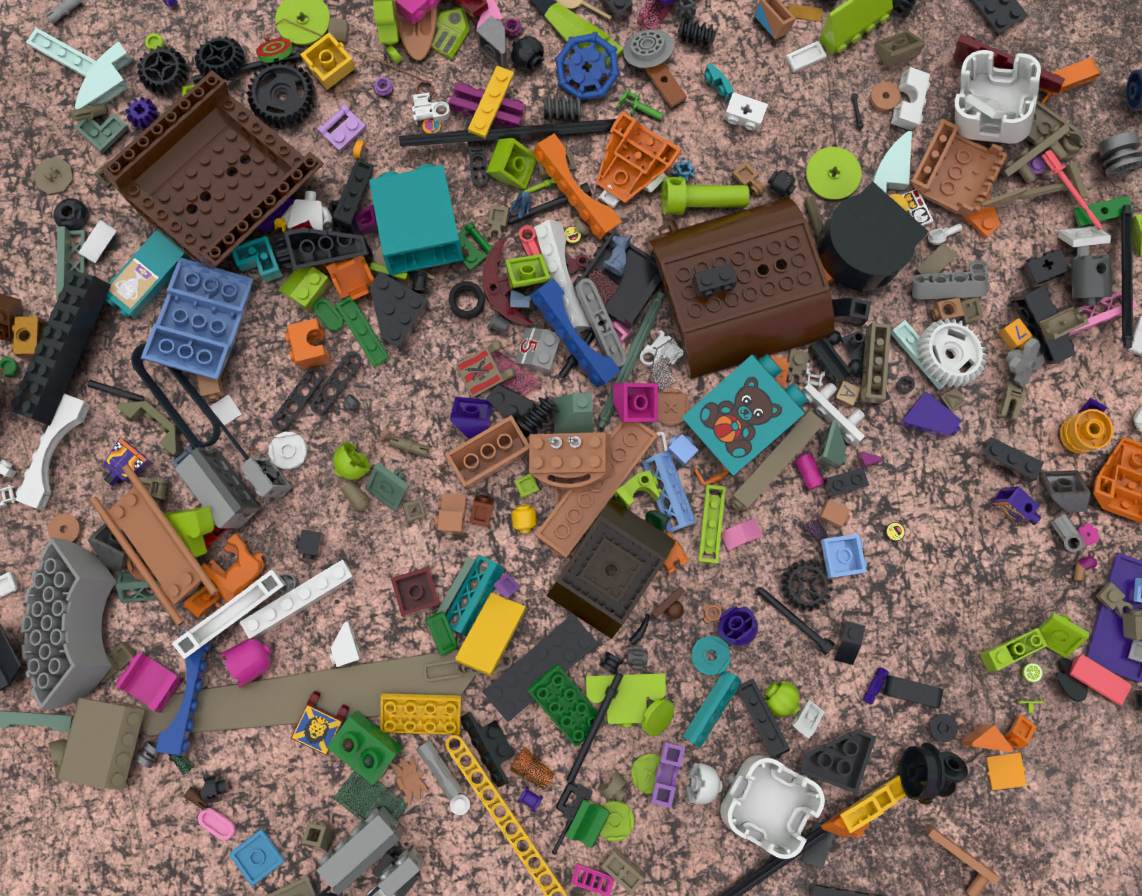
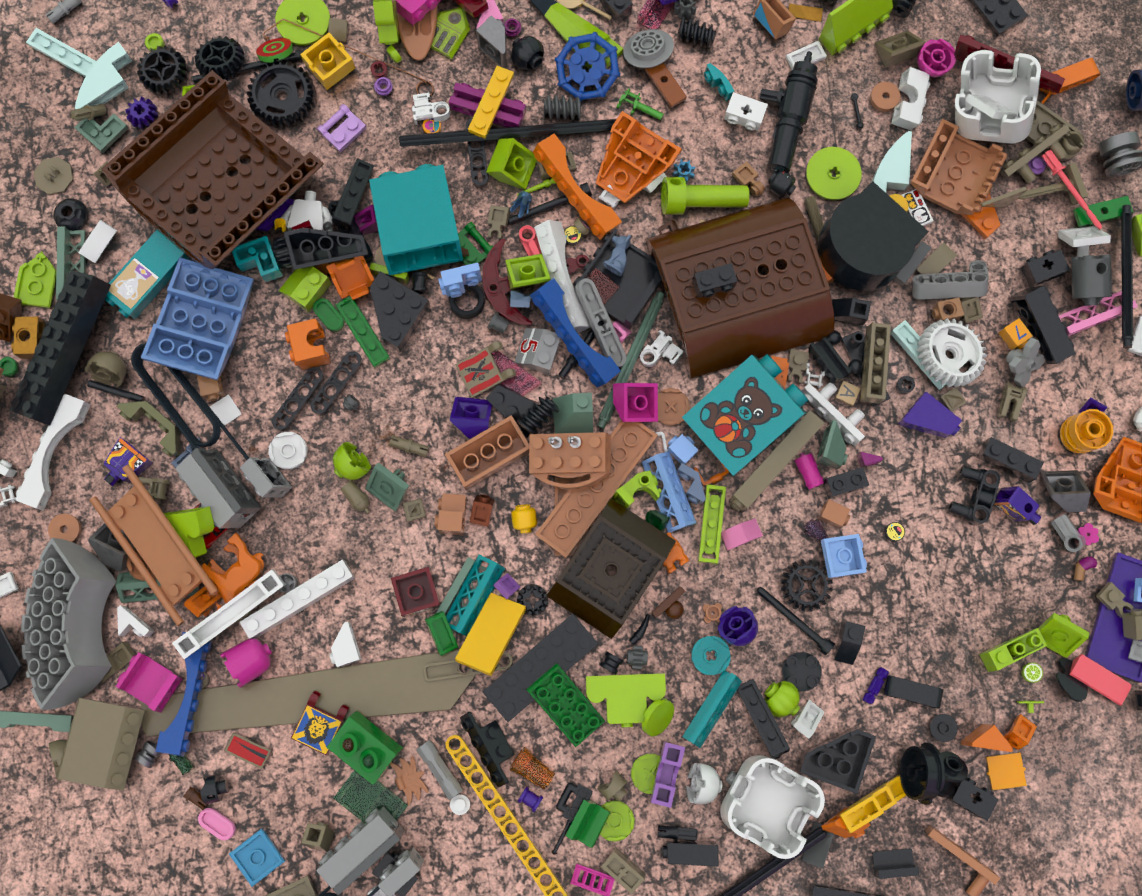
(36, 282): none -> lime tile
(107, 368): none -> dark tan cylinder
(129, 620): none -> white slope
(247, 750): none -> slope
(310, 544): black brick -> none
(359, 149): light orange tile -> none
(377, 64): none -> dark red bush
(420, 714): yellow tile -> none
(454, 279): none -> light blue plate
(526, 485): lime tile -> none
(539, 593): none -> black gear
(611, 692): black bar -> none
(663, 356): clear tile -> none
(677, 833): none -> black axle
(691, 853): none -> black slope
(695, 492): none -> sand blue slope
(792, 113): none -> black piece
(802, 671): none -> black dish
(894, 863): none -> black panel
(906, 272): none -> dark grey piece
(936, 57): none -> dark pink cylinder
(940, 235): white plate -> none
(982, 496): none -> black piece
(984, 803): none -> black brick
(1062, 323): dark tan hinge -> none

